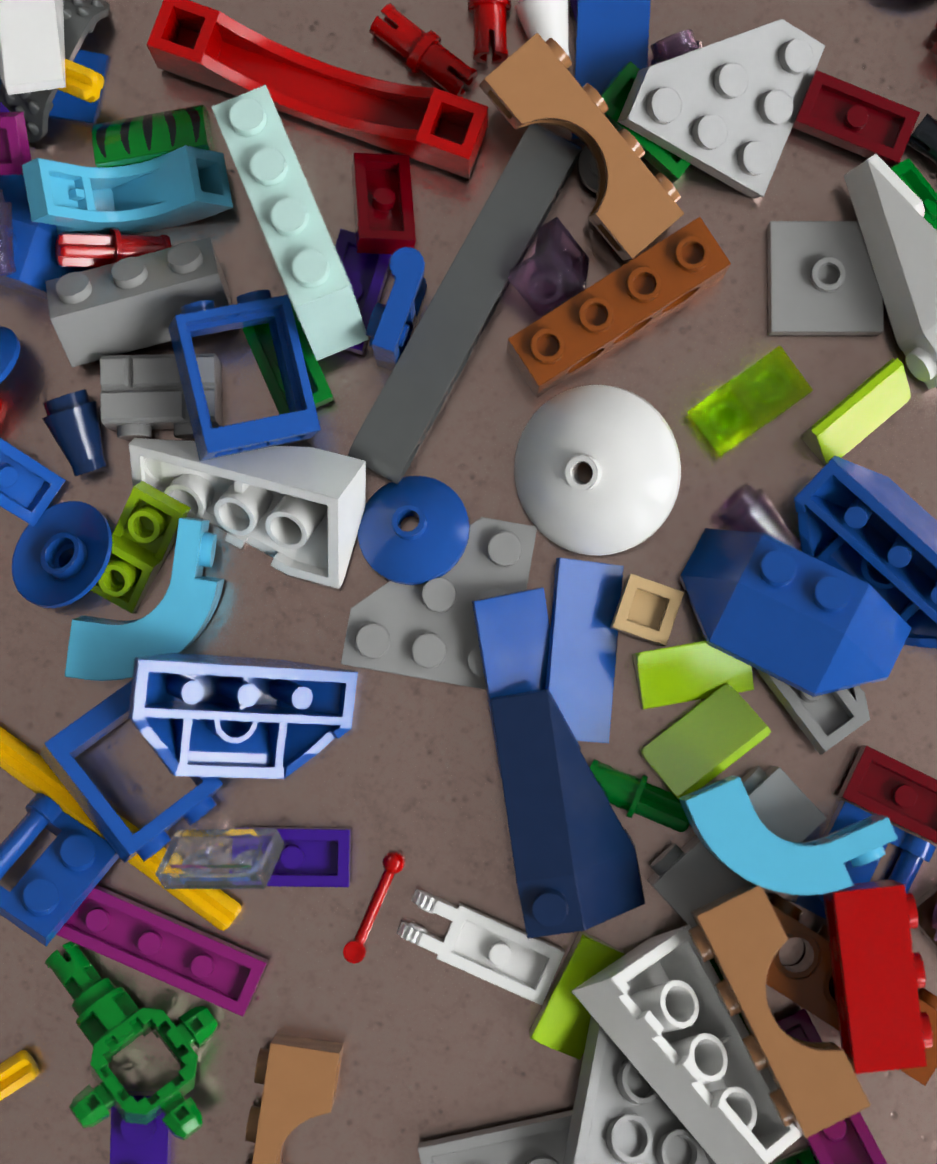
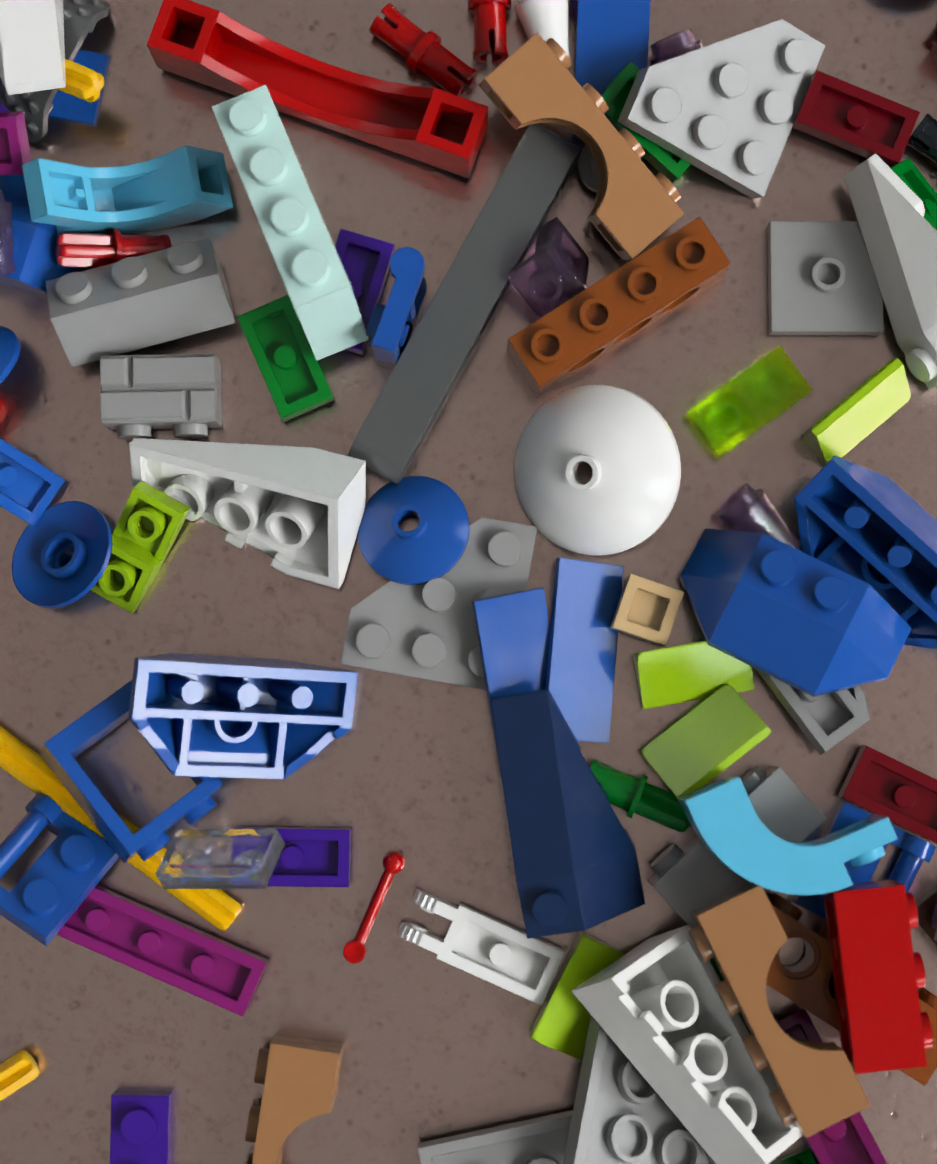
(76, 430): dark blue cone -> none
(107, 647): medium azure arch -> none
(113, 1022): green piece -> none
(150, 136): green brick -> none
(252, 309): blue window -> none
(382, 203): dark red plate -> none

